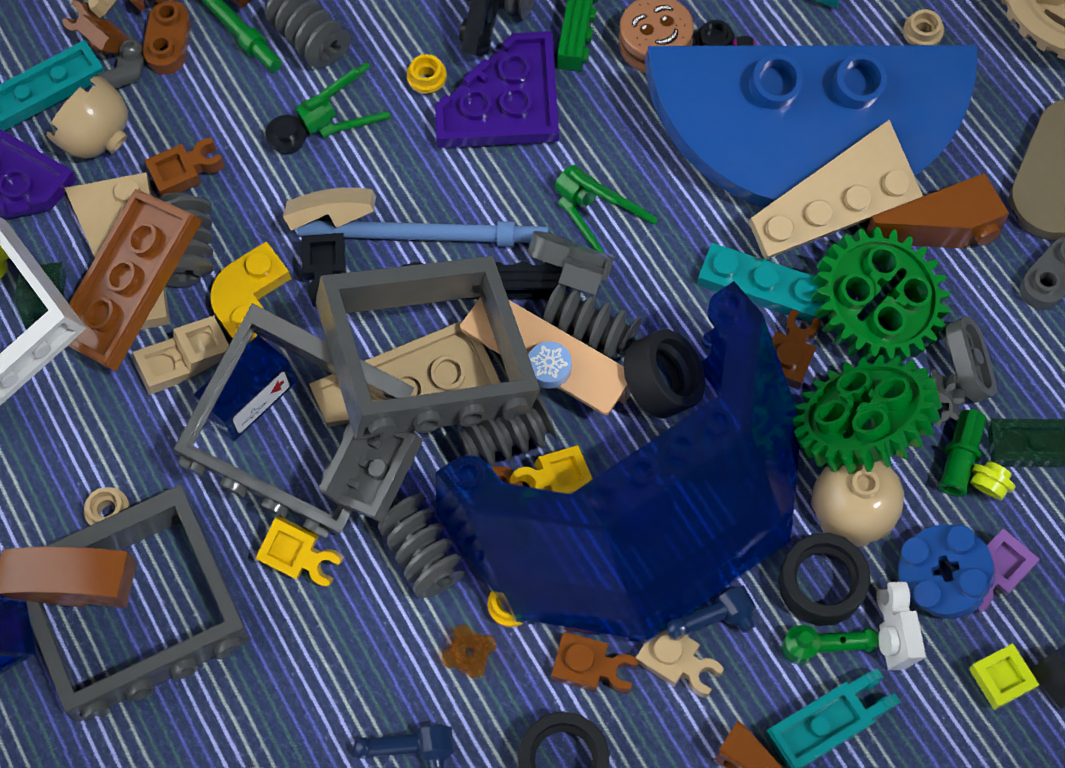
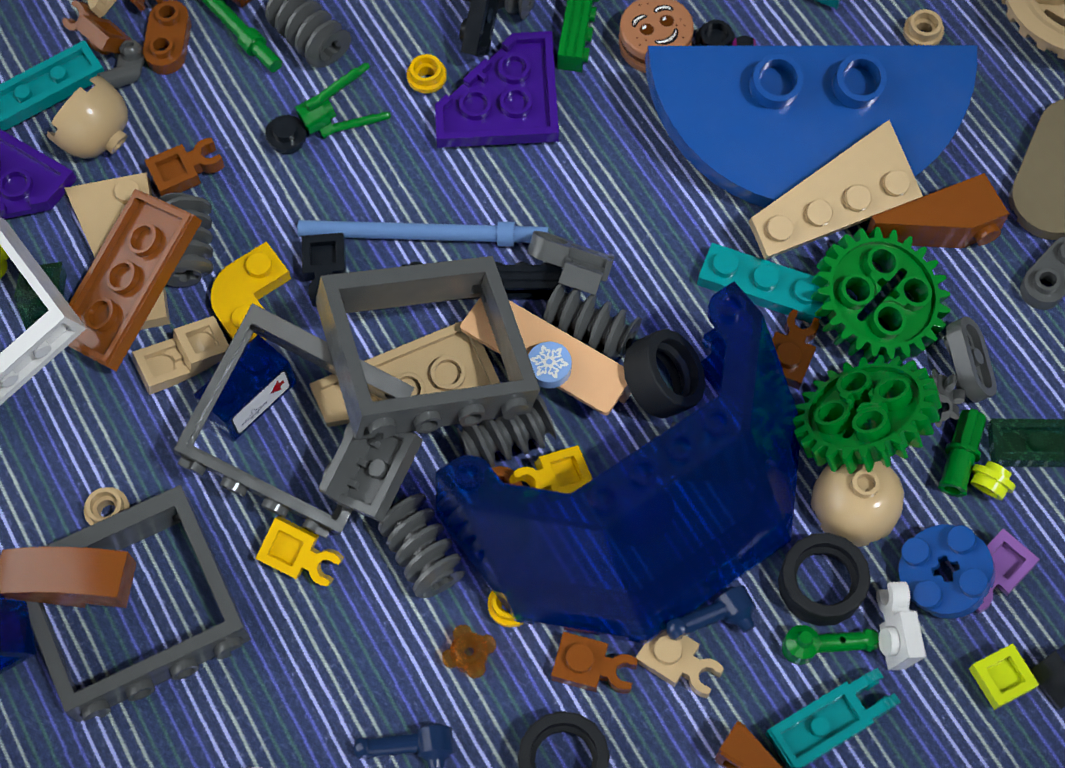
(340, 203): tan slope -> none
(581, 189): green plant -> none

